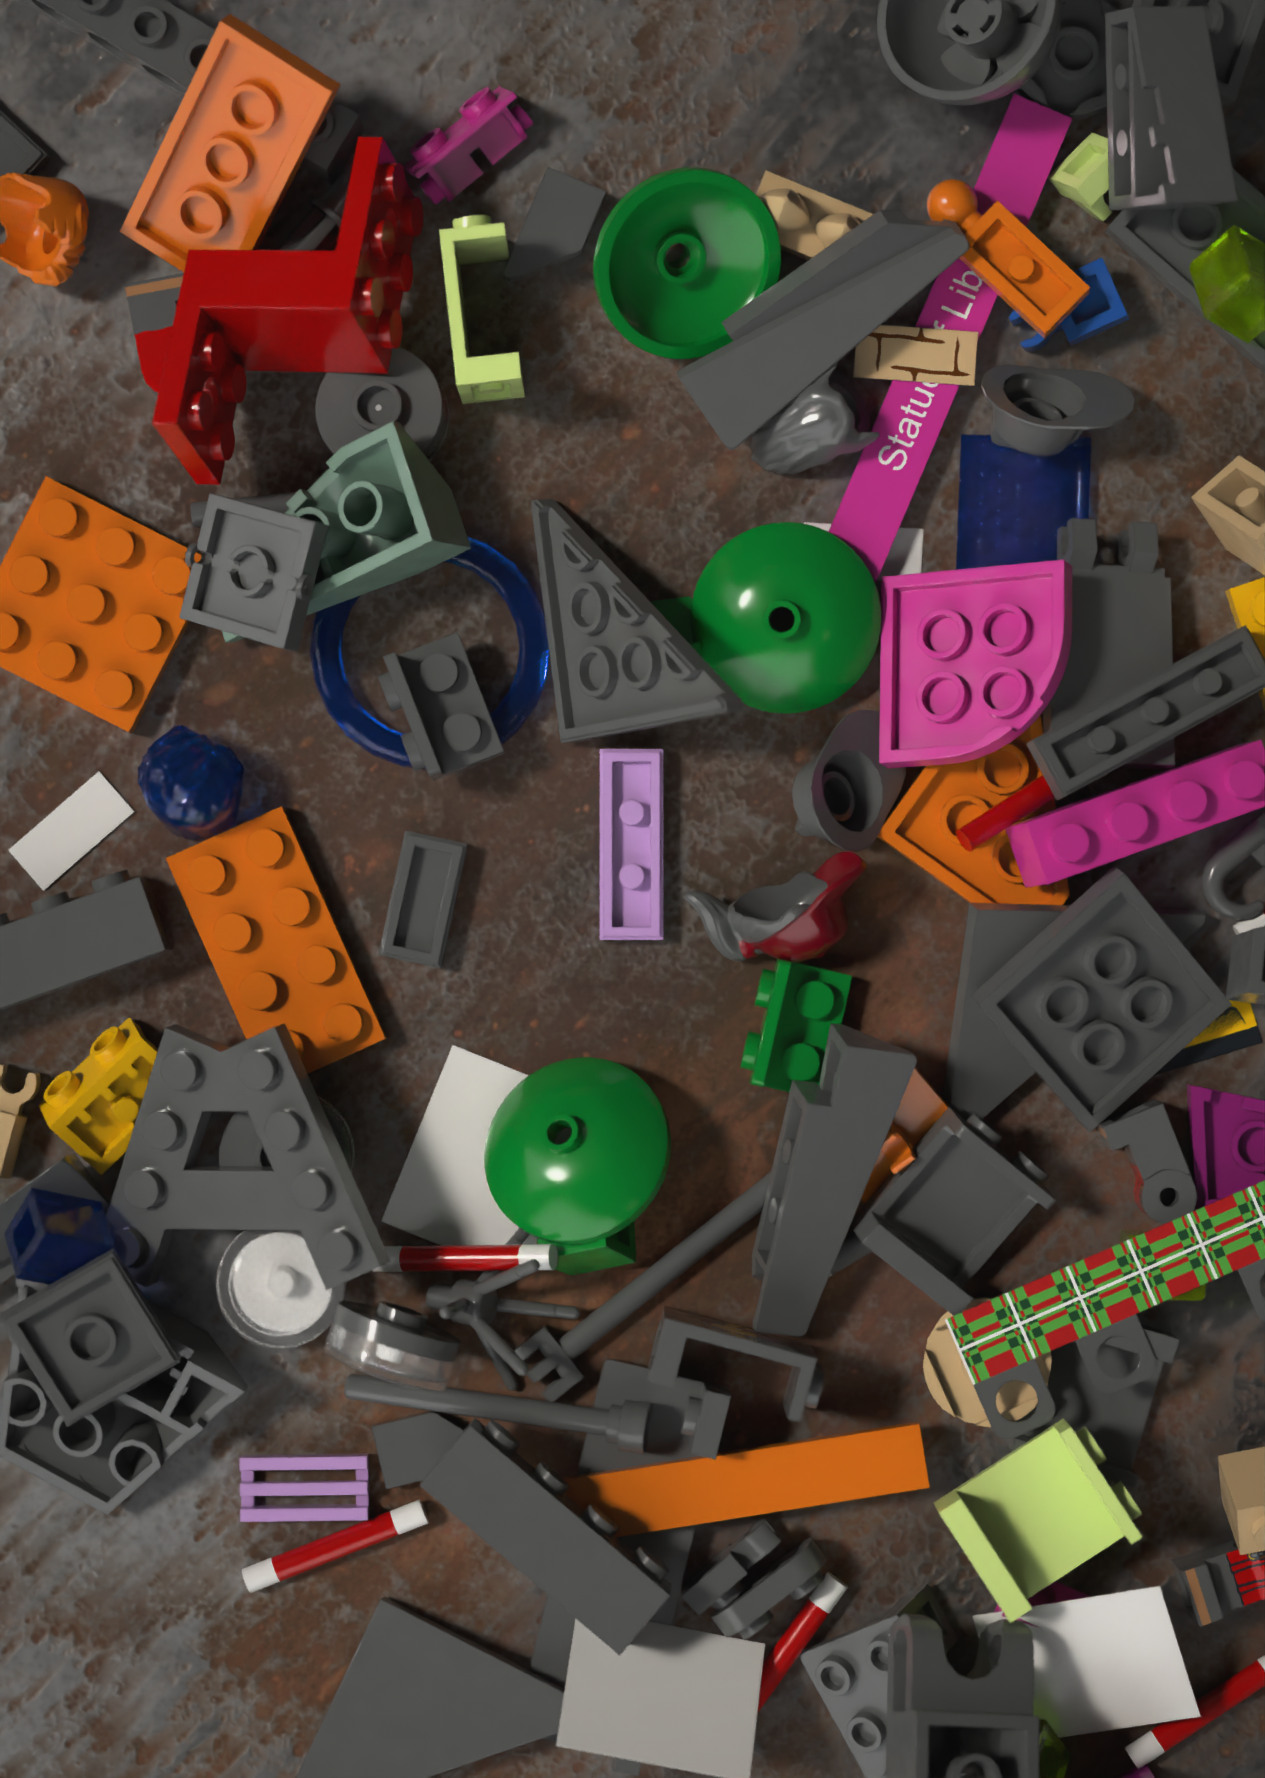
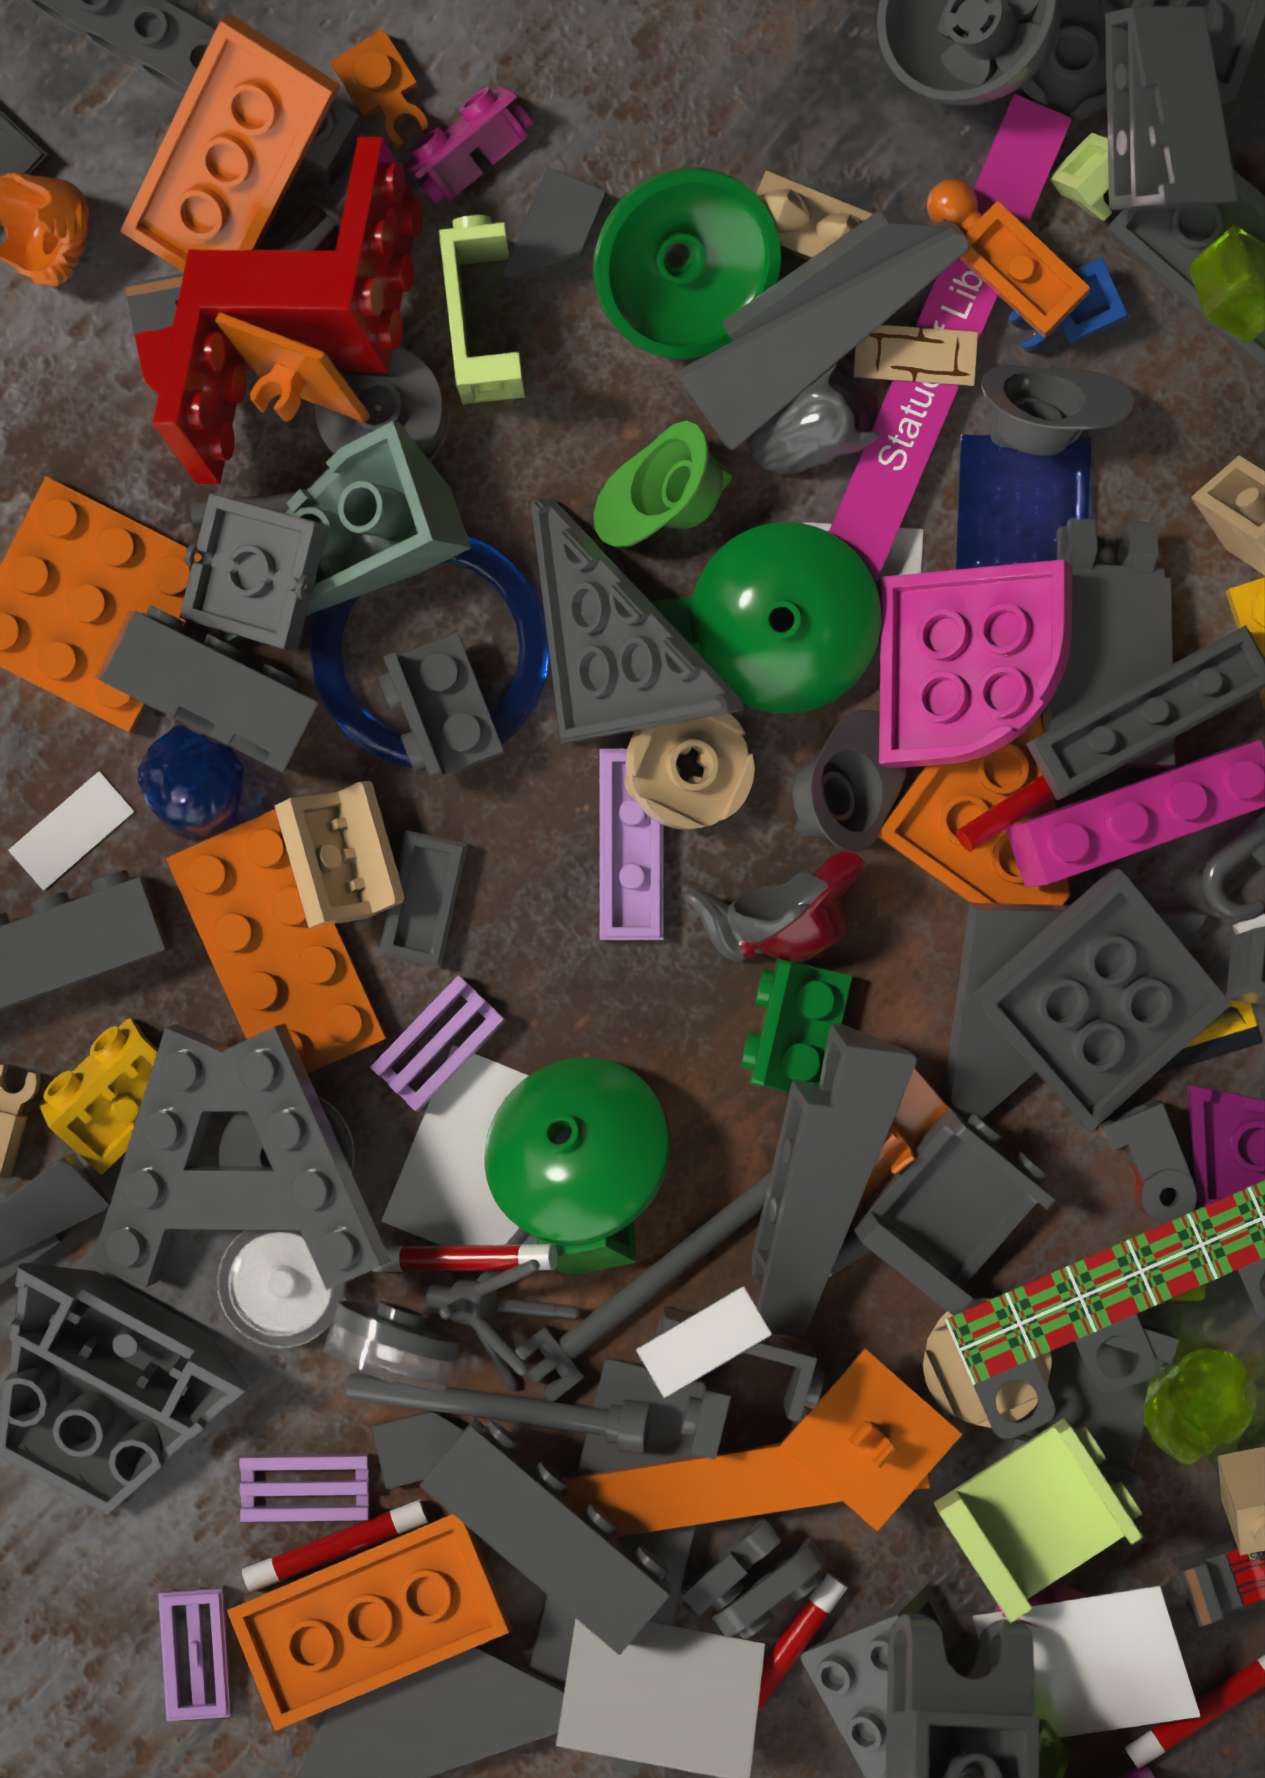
(56, 1235): clear blue brick -> none
(90, 1337): dark grey tile -> none
(192, 1598): none -> lavender tile
(207, 687): none -> dark grey wedge
(290, 370): none -> orange piece
(340, 855): none -> tan bracket
(369, 1620): none -> orange plate
(378, 82): none -> orange plate
(418, 1028): none -> lavender tile
(664, 485): none -> bright green piece
(699, 801): none -> tan plate
(703, 1342): none -> white sticker
(871, 1439): none -> orange piece
(1197, 1404): none -> clear neon green hair

